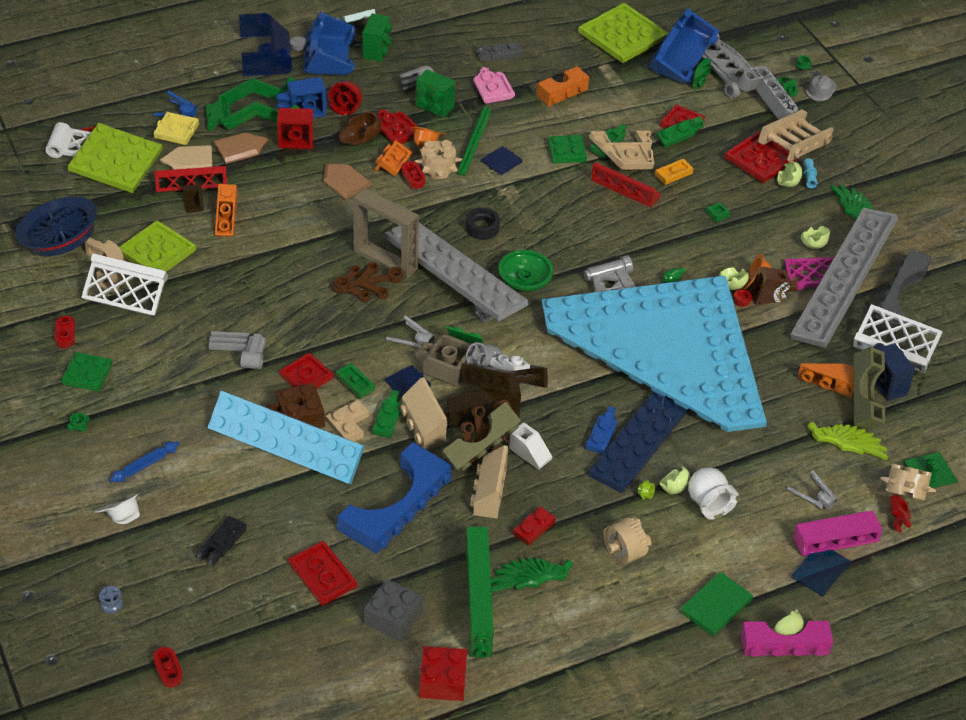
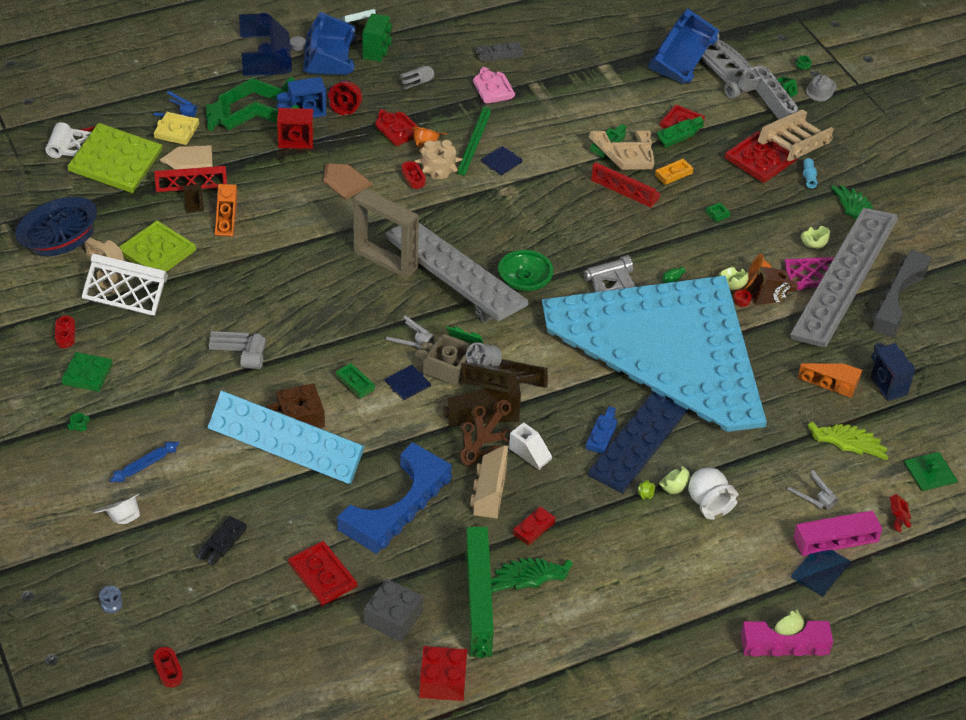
(239, 147): medium nougat tile -> none
(306, 371): red tile -> none
(344, 420): tan plate -> none
(346, 284): reddish brown plant -> none
(361, 129): reddish brown hair -> none
(388, 416): green hinge -> none
(393, 158): orange bracket -> none
(424, 415): tan slope -> none
(435, 93): green brick -> none
(484, 214): black tyre -> none
(501, 421): olive arch -> none
(510, 364): white slope -> none
(552, 92): orange arch -> none
(567, 149): green plate -> none
(623, 32): lime plate -> none
(626, 540): tan piece -> none
(700, 74): green slope -> none
(716, 604): green tile -> none
(791, 175): yellowish green hair -> none
(867, 368): olive arch -> none
(908, 482): tan brick -> none
(920, 363): white fence -> none

